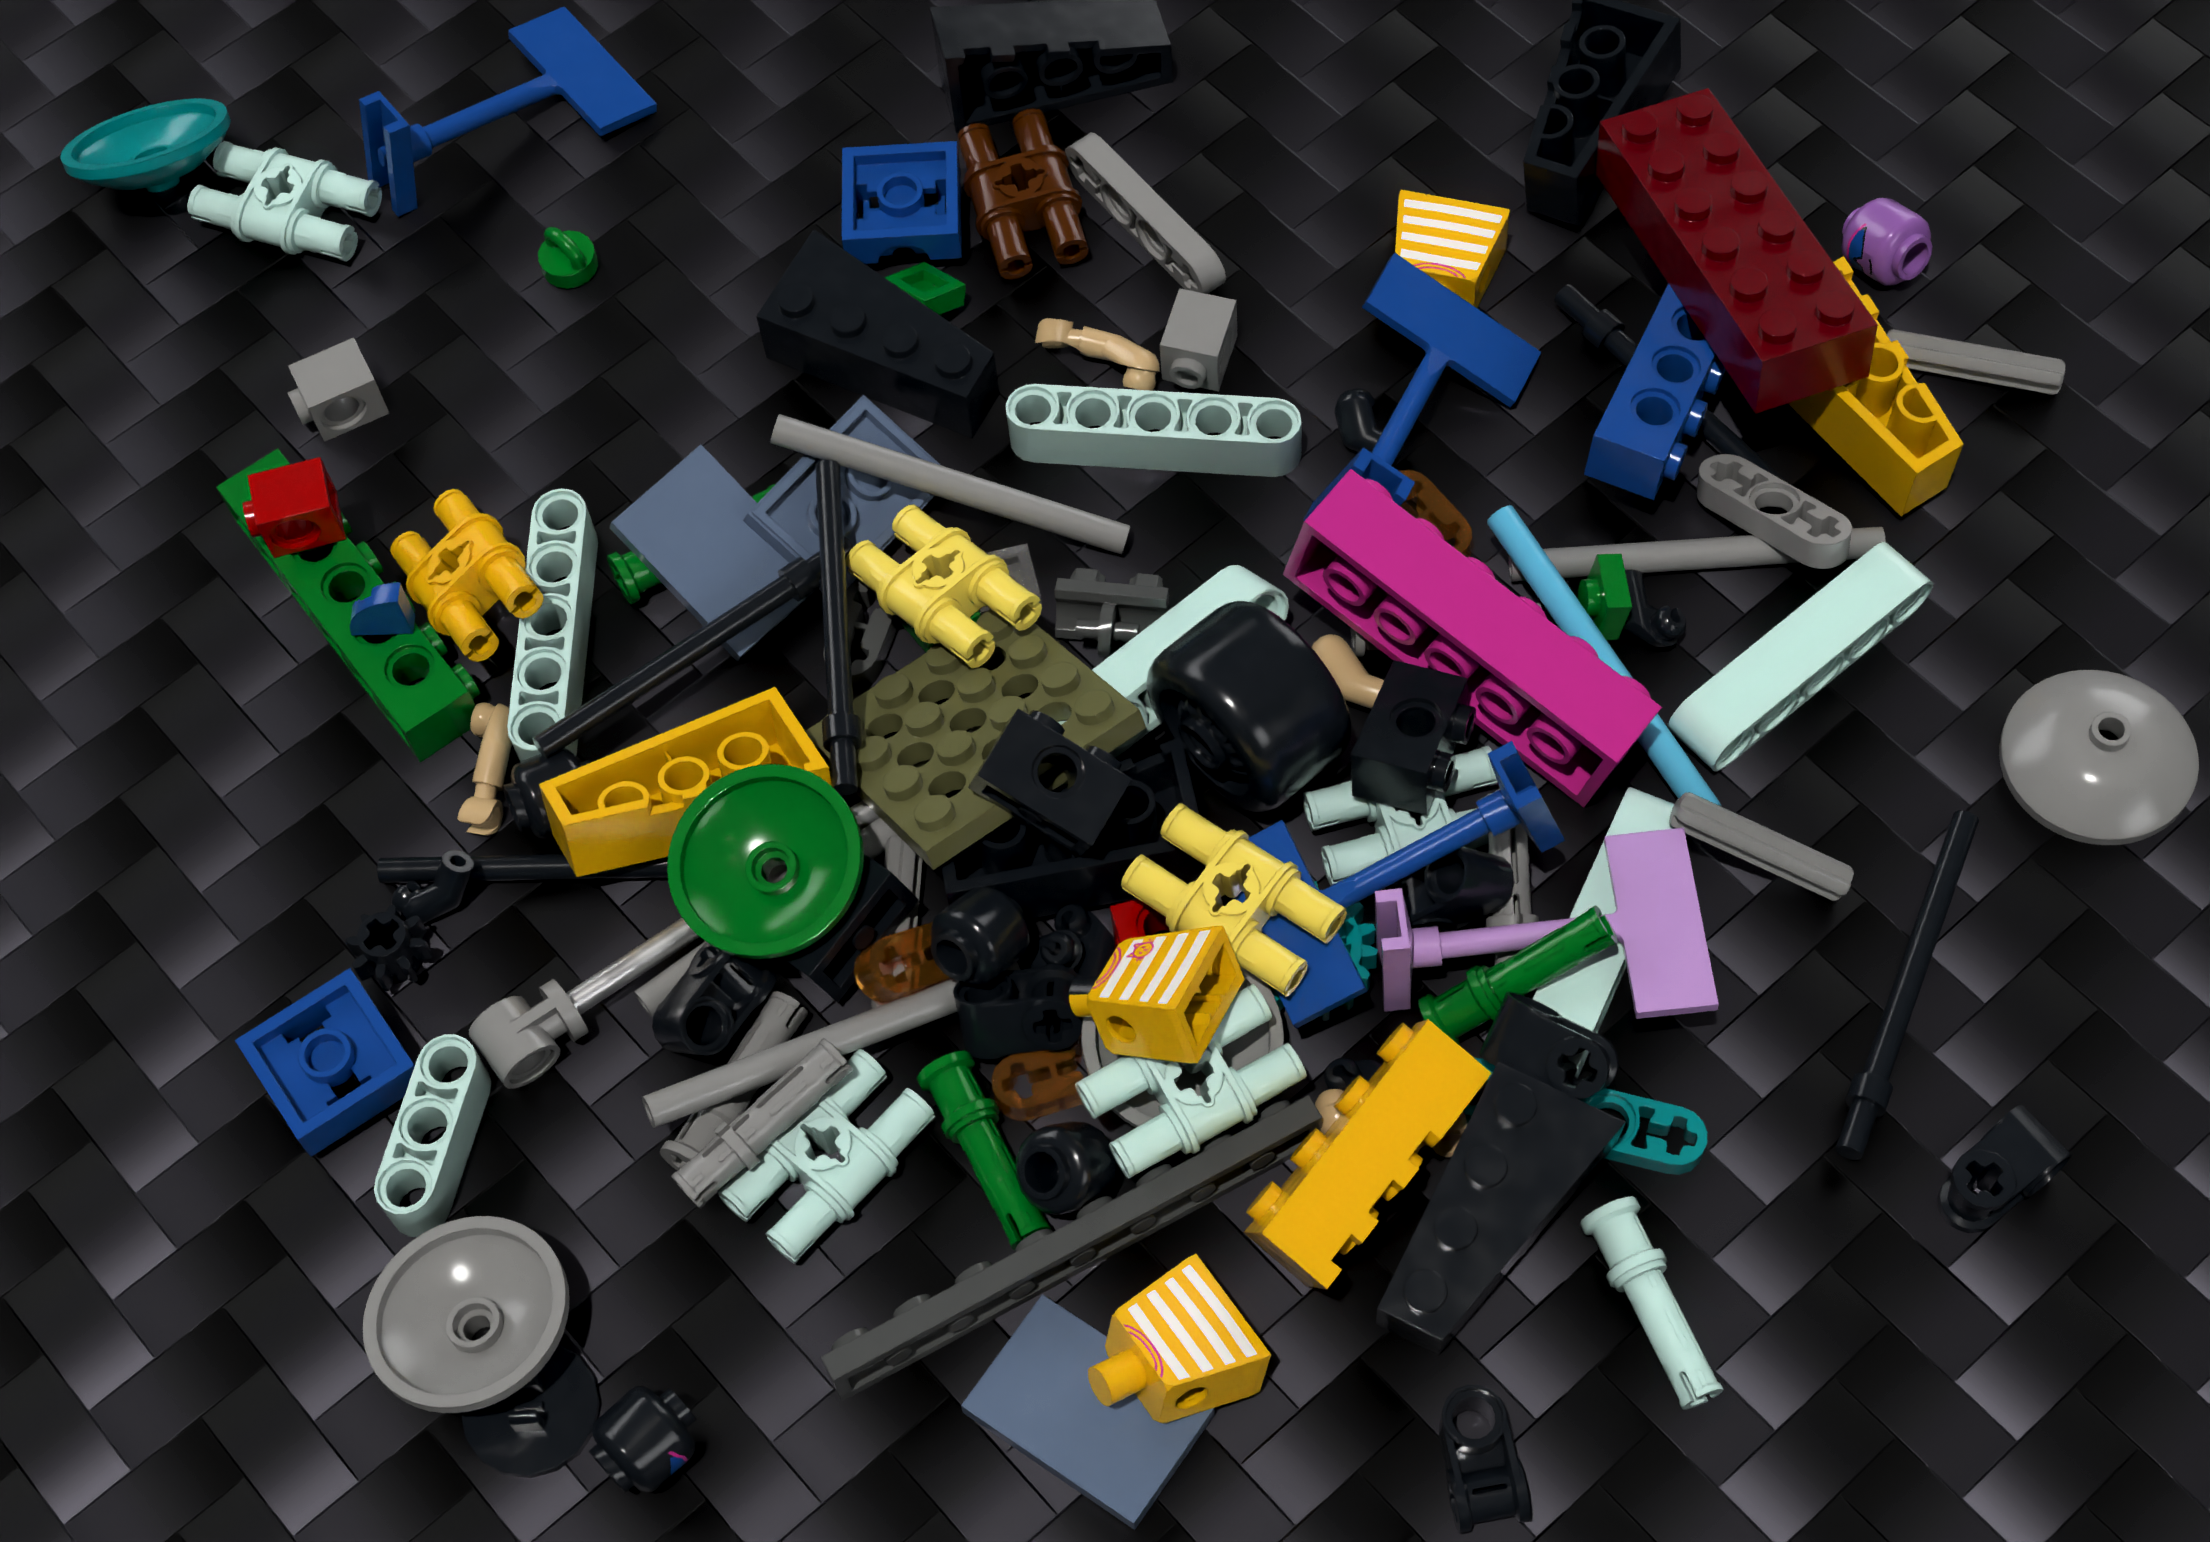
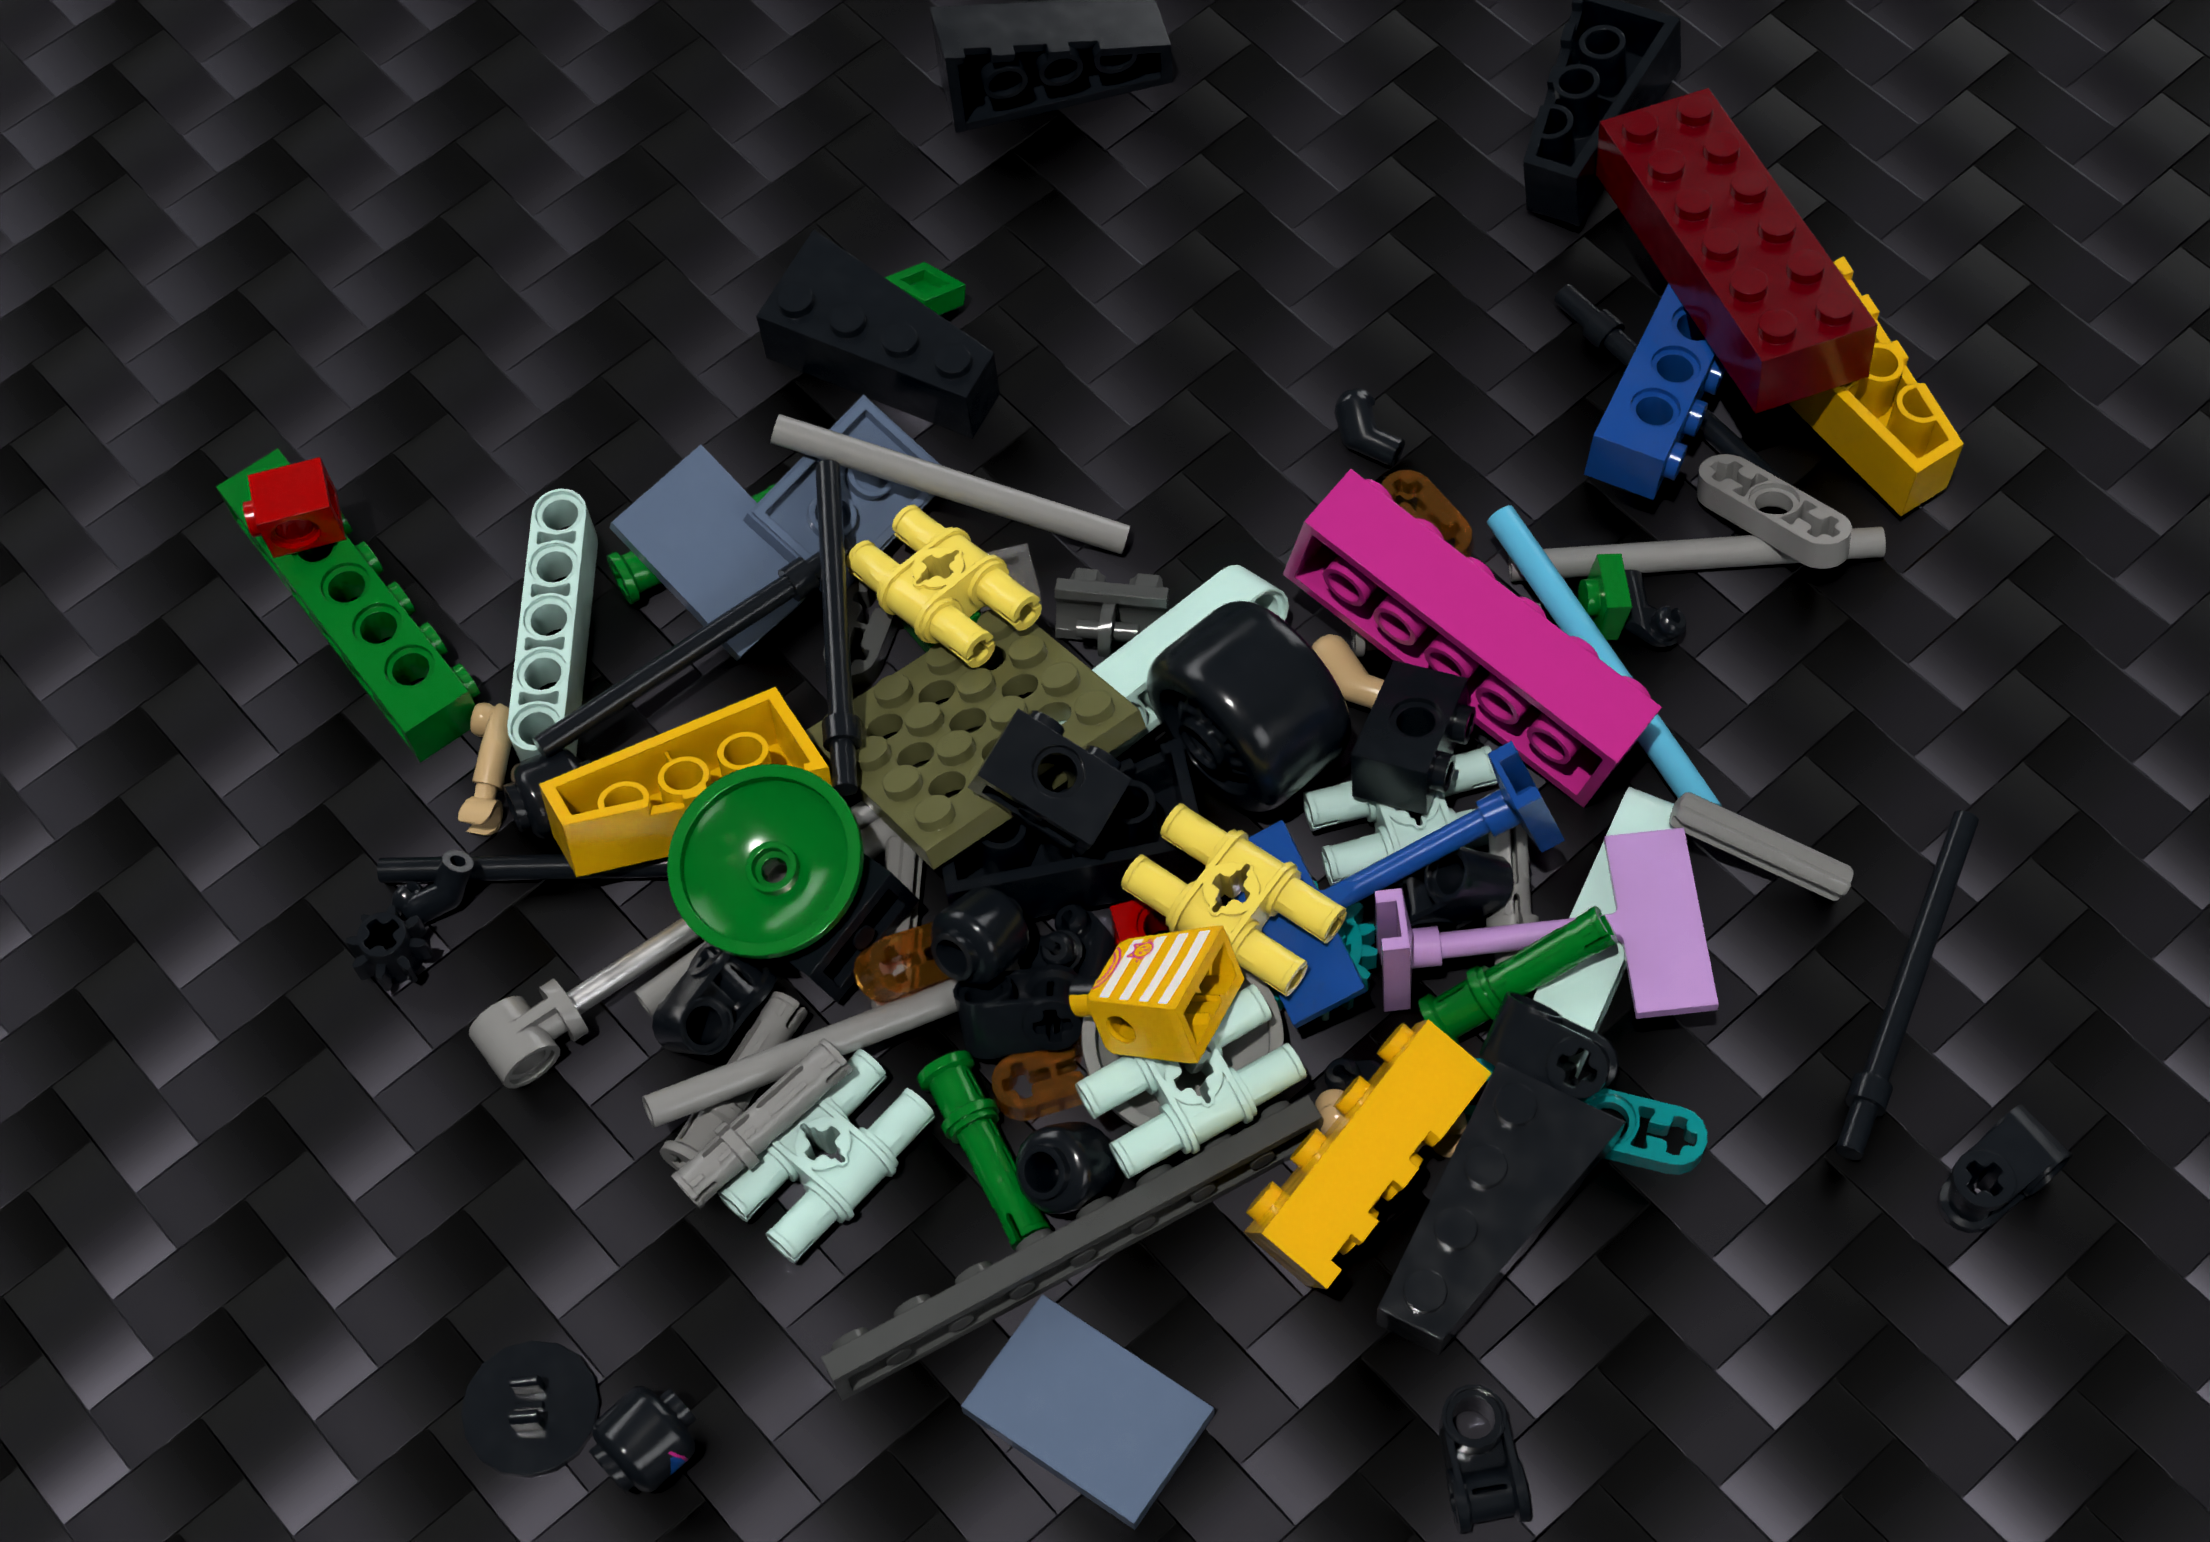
(147, 145): teal dish -> none
(285, 201): light aqua pin -> none
(303, 1072): blue brick -> none
(336, 390): light grey brick -> none
(383, 612): blue tile -> none
(424, 1107): light aqua beam -> none
(449, 1288): light grey dish -> none
(466, 575): yellow pin -> none
(567, 258): green tile -> none
(570, 66): blue piece -> none
(899, 180): blue brick -> none
(1022, 193): reddish brown pin -> none
(1102, 345): tan arm -> none
(1145, 215): light grey beam -> none
(1179, 416): light aqua beam -> none
(1180, 1348): yellow torso -> none
(1198, 340): light grey brick -> none
(1452, 240): yellow torso -> none
(1452, 336): blue piece -> none
(1639, 1273): light aqua pin -> none
(1799, 656): light aqua beam -> none
(1886, 241): medium lavender head -> none
(1981, 362): light grey axle -> none
(2095, 785): light grey dish -> none

